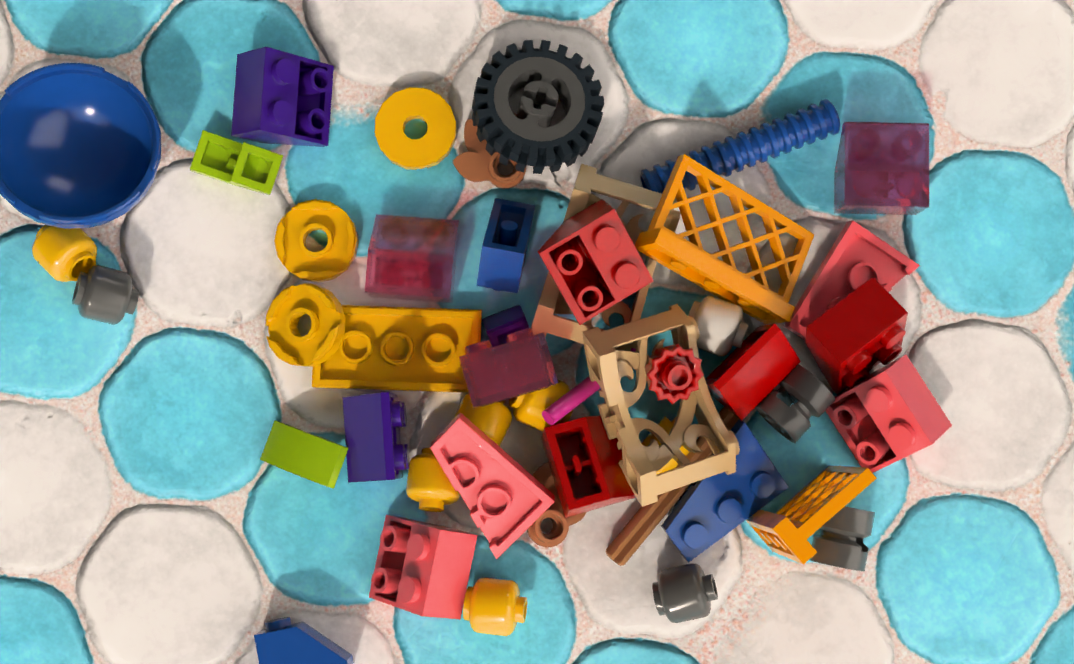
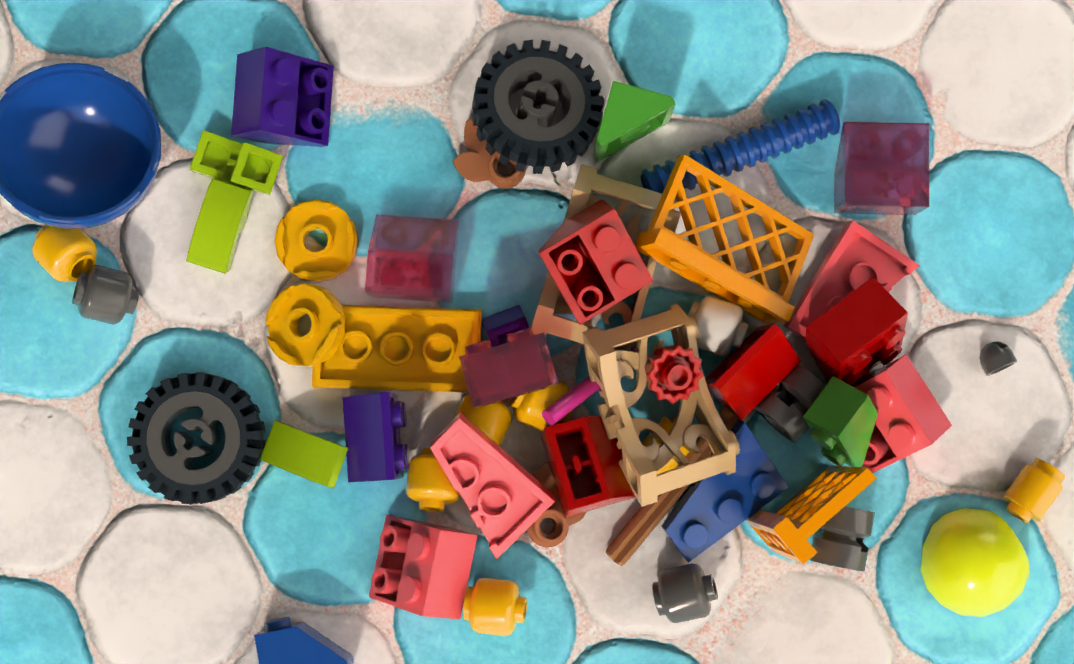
(174, 473): none -> wheel
(219, 224): none -> lime slope
(410, 105): yellow tile -> none
(505, 245): blue slope -> none
(629, 117): none -> bright green slope
(842, 423): none -> bright green slope
(973, 562): none -> neon yellow cylinder
(996, 357): none -> dark grey hinge
(1034, 491): none -> yellow brick

